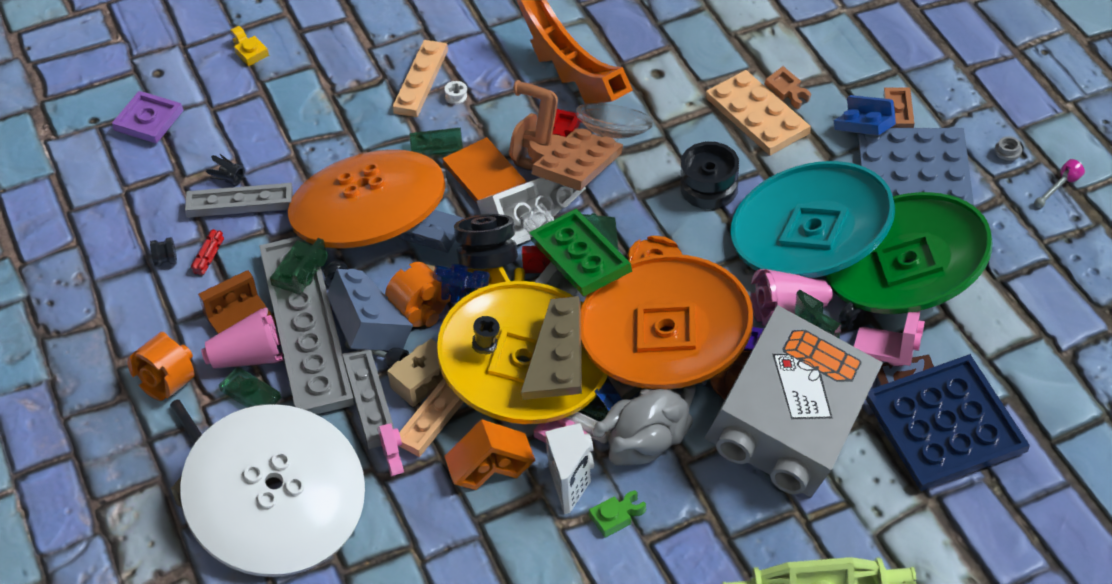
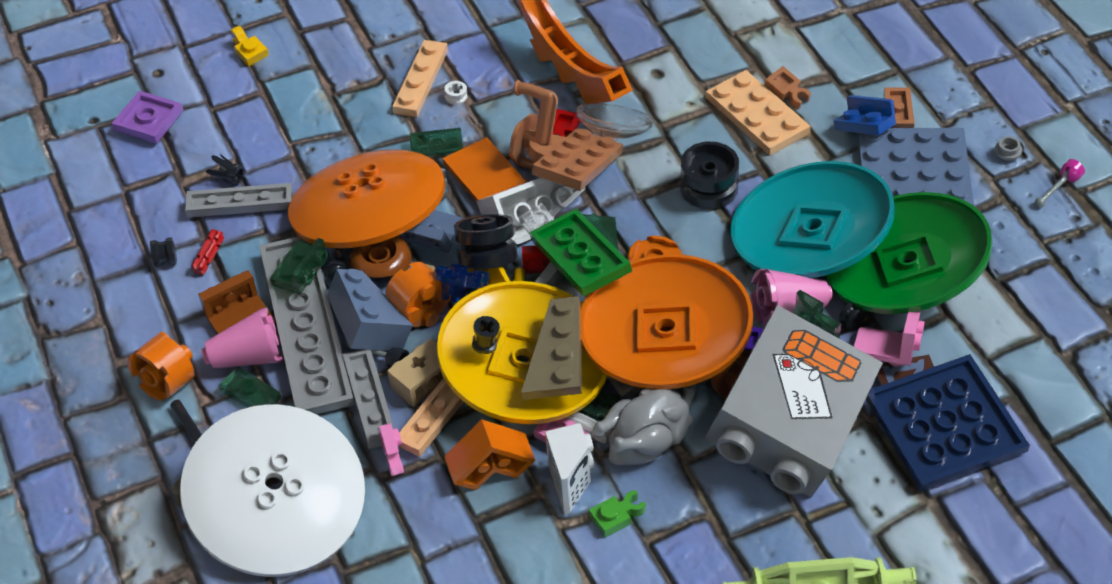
(381, 258): none -> dark orange hat
(608, 395): dark blue sticker -> none

